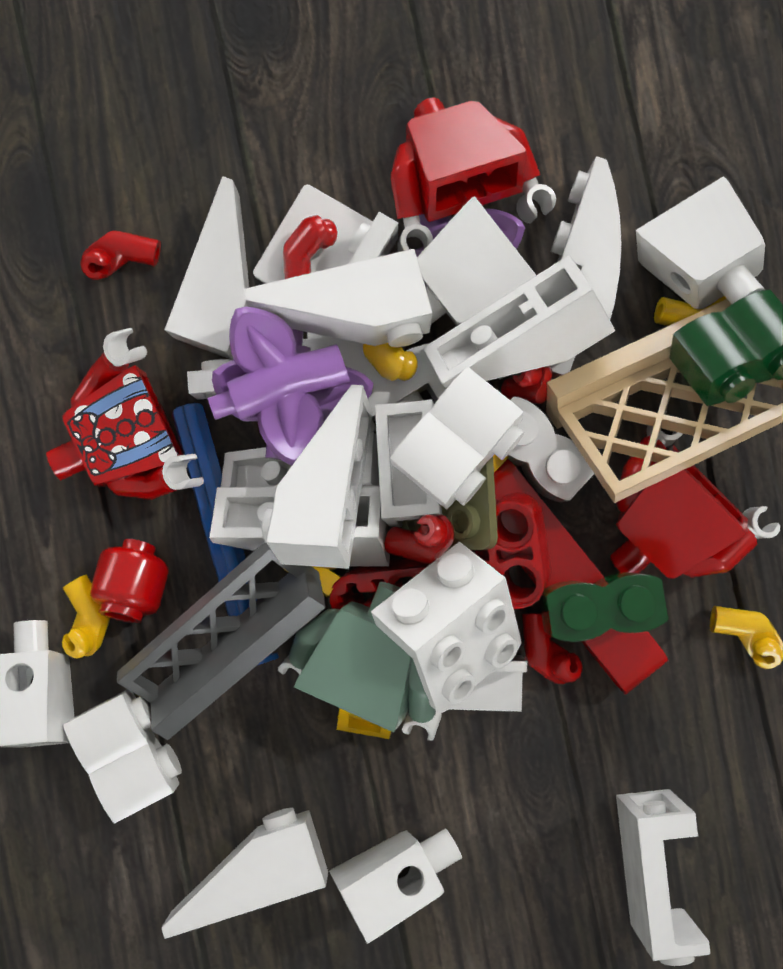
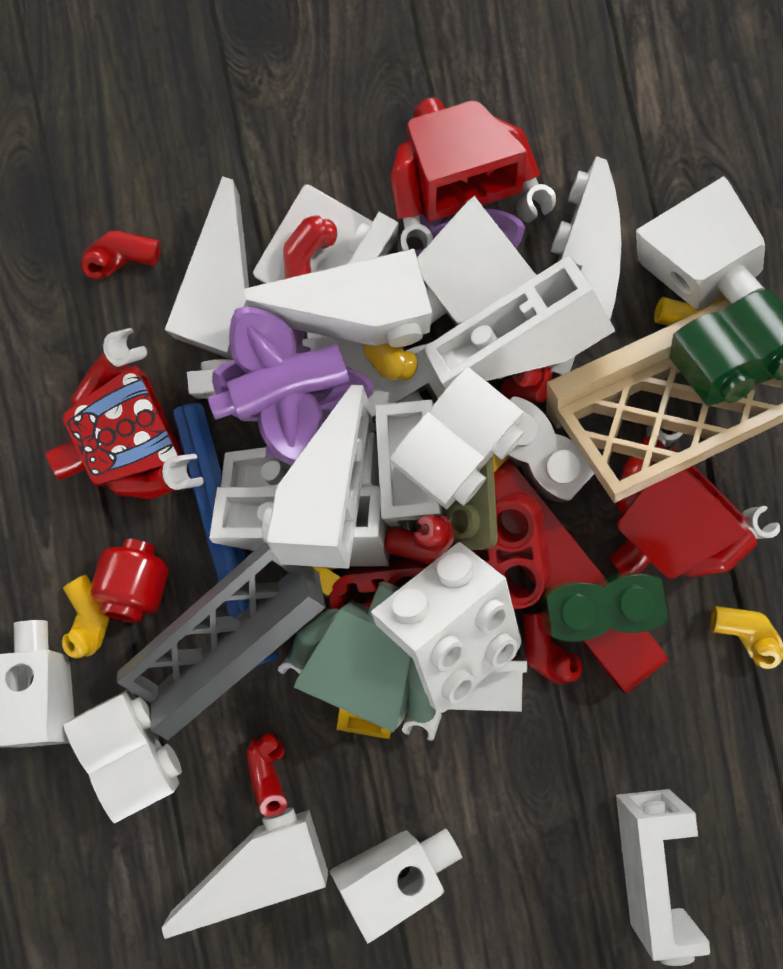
(263, 774): none -> red arm

